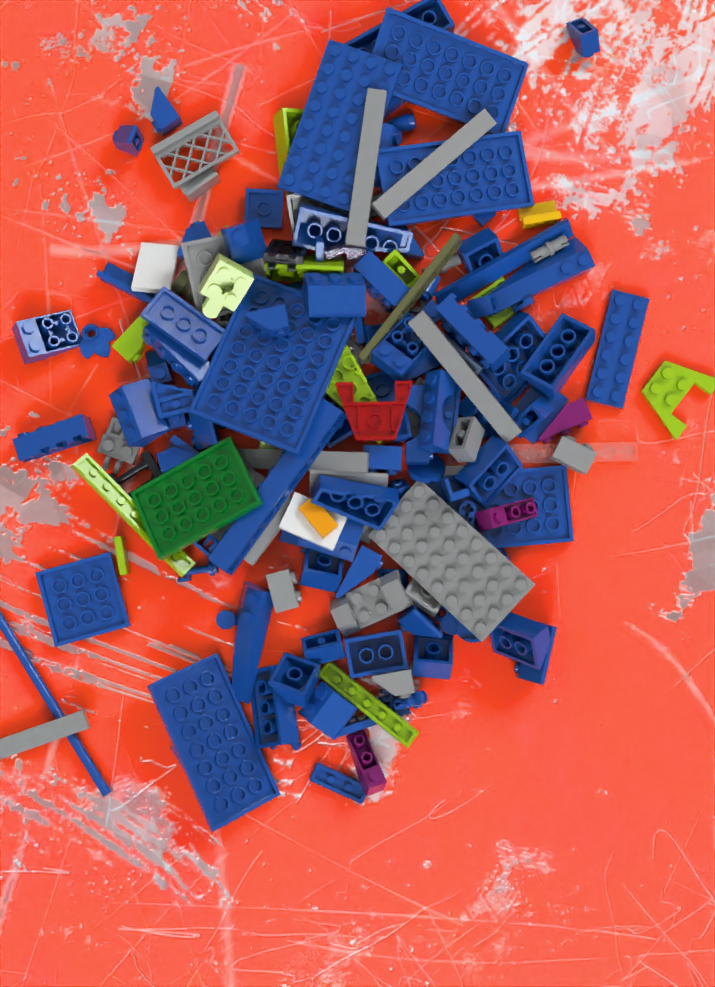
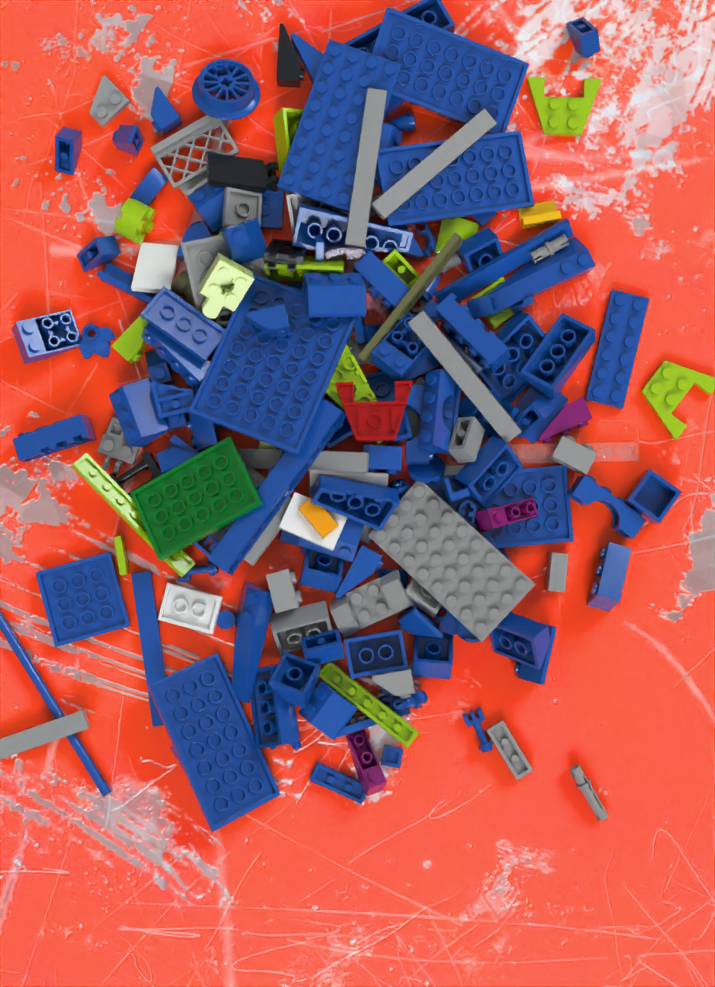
(67, 150): none -> blue slope
(98, 252): none -> blue slope
(107, 102): none -> light grey wing
(135, 220): none -> lime brick
(149, 634): none -> blue tile
(150, 187): none -> blue slope
(190, 608): none -> white tile
(209, 205): none -> blue slope
(227, 80): none -> blue piece
(240, 206): none -> light grey tile
(241, 173): none -> black tile
(288, 64): none -> black slope
(297, 623): none -> light grey slope
(308, 55): none -> blue slope
(392, 756): none -> blue plate
(430, 246): none -> blue piece
(461, 226): none -> lime brick
(475, 721): none -> blue hinge
(509, 749): none -> light grey plate
(556, 572): none -> light grey panel
(562, 114): none -> lime wing
(584, 784): none -> light grey pin
(609, 577): none -> blue wedge
(624, 519): none -> blue arch
(652, 496): none -> blue piece

